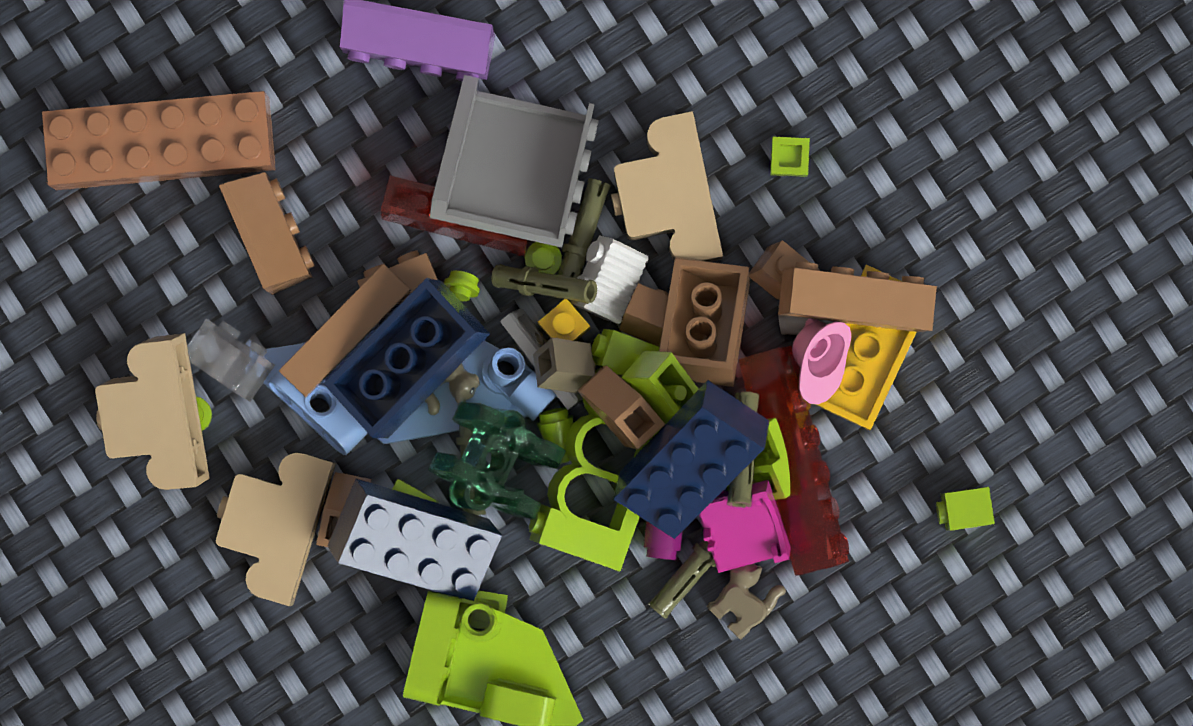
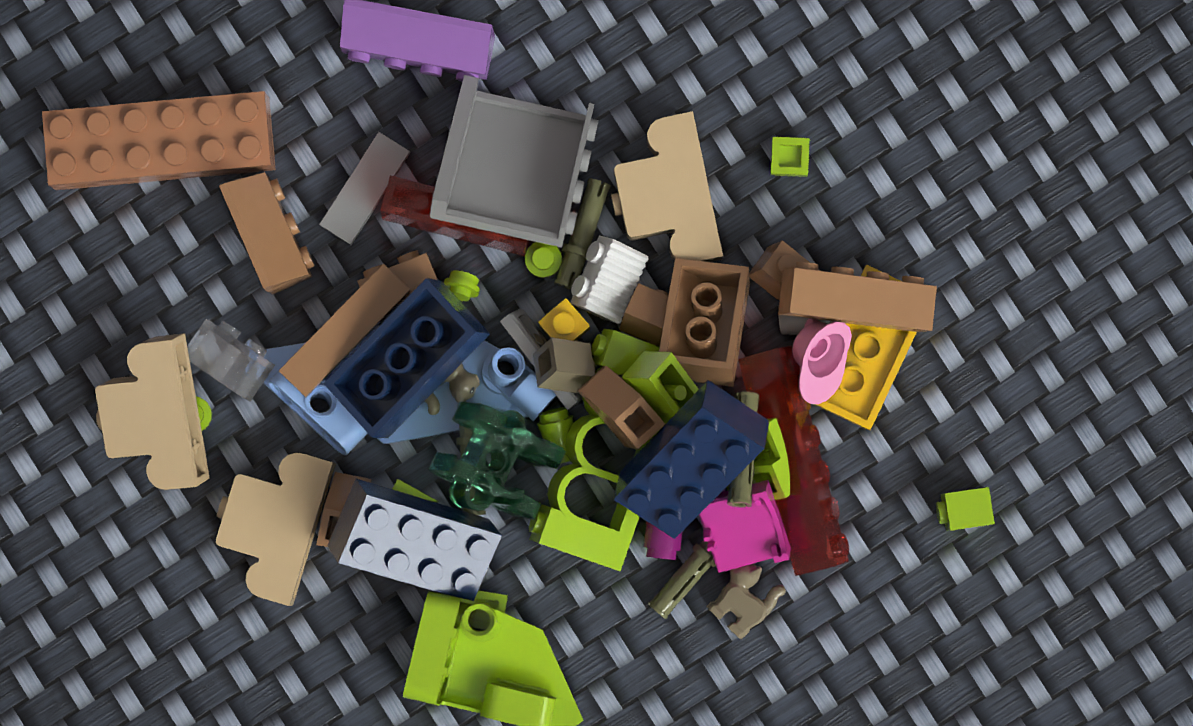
(364, 188): none -> light grey tile
(531, 282): olive pin -> none

